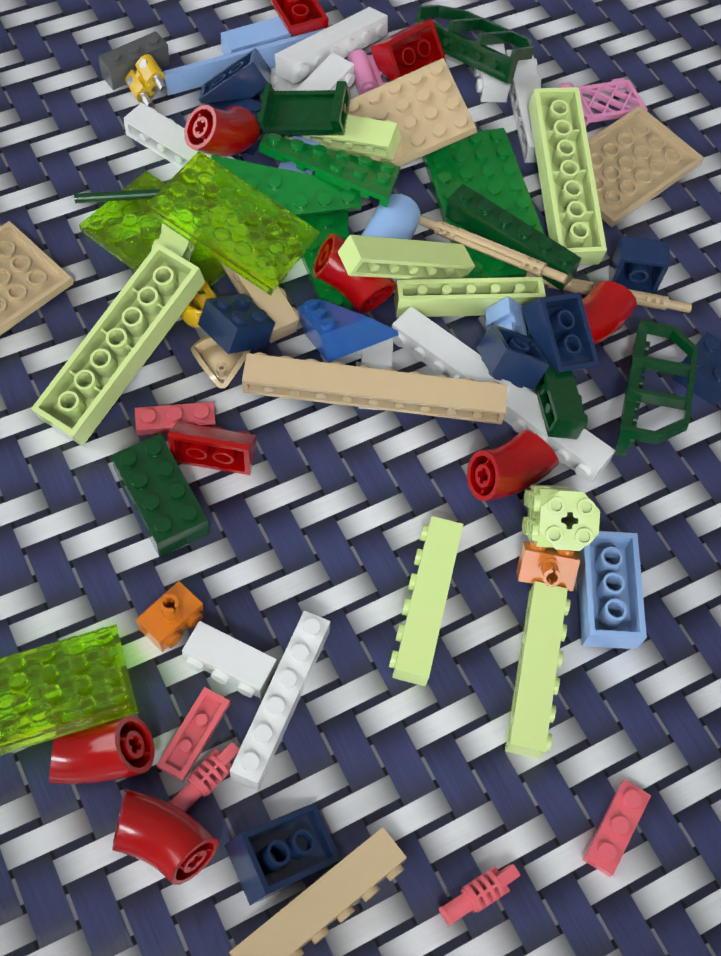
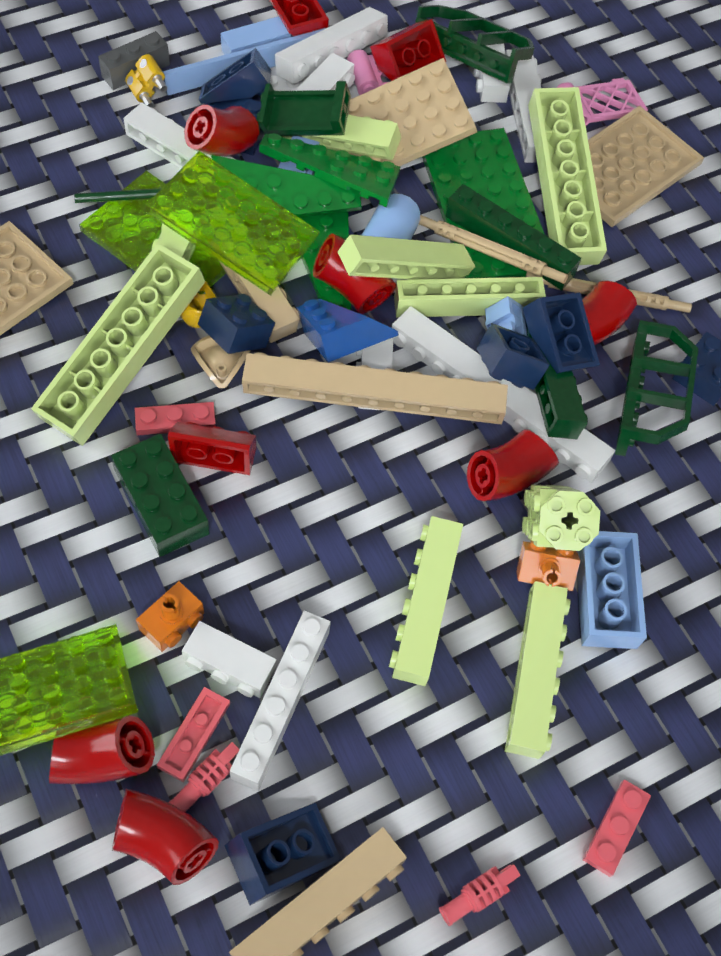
(640, 263): dark blue brick -> none

